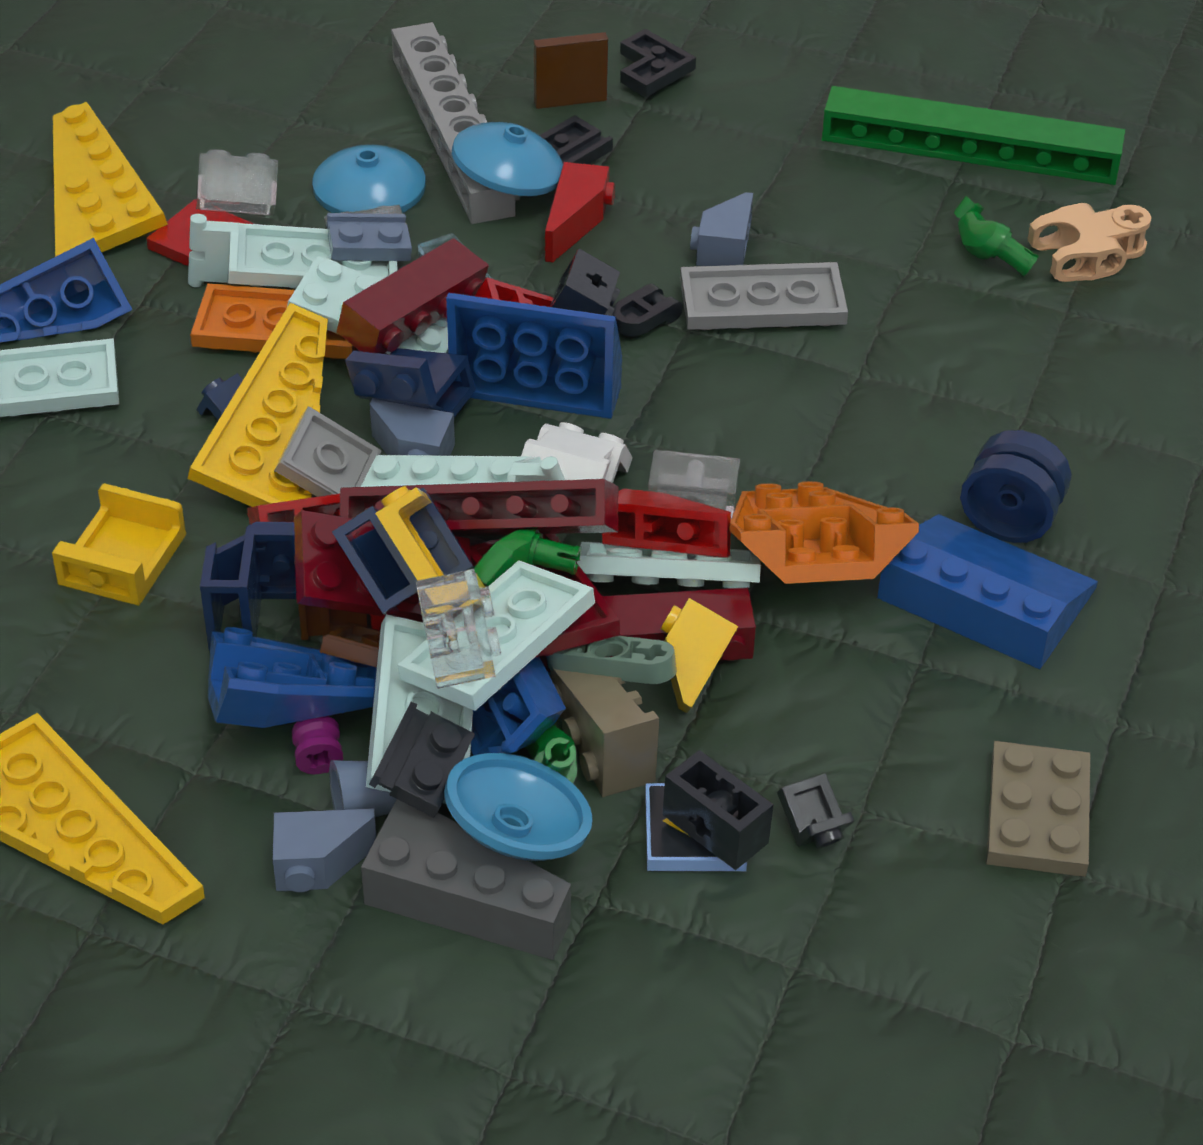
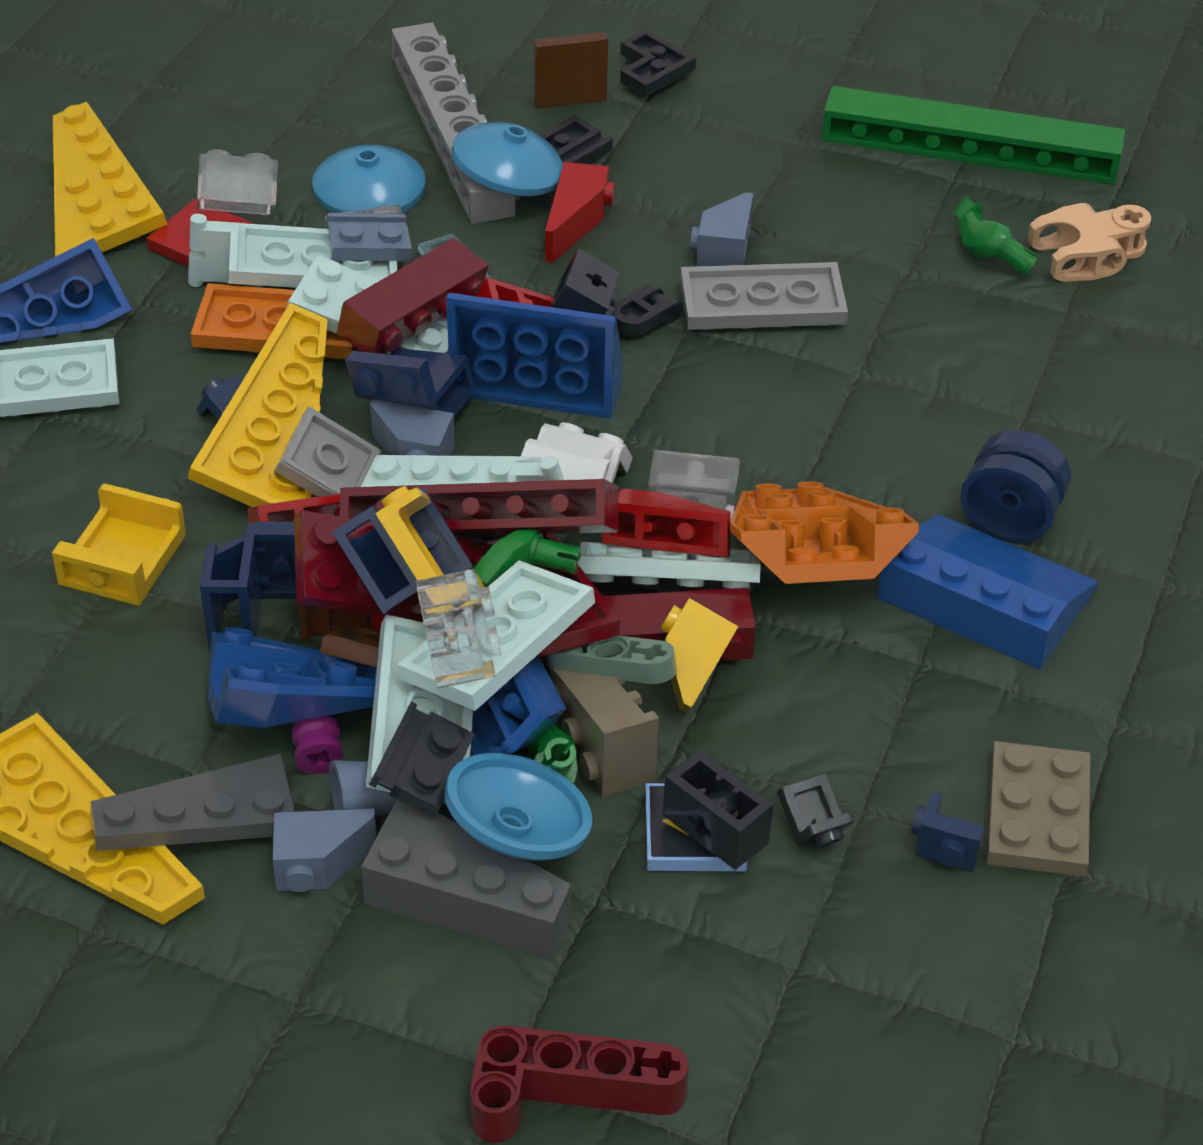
(196, 809): none -> dark grey wing
(647, 1081): none -> dark red beam
(946, 838): none -> dark blue bracket

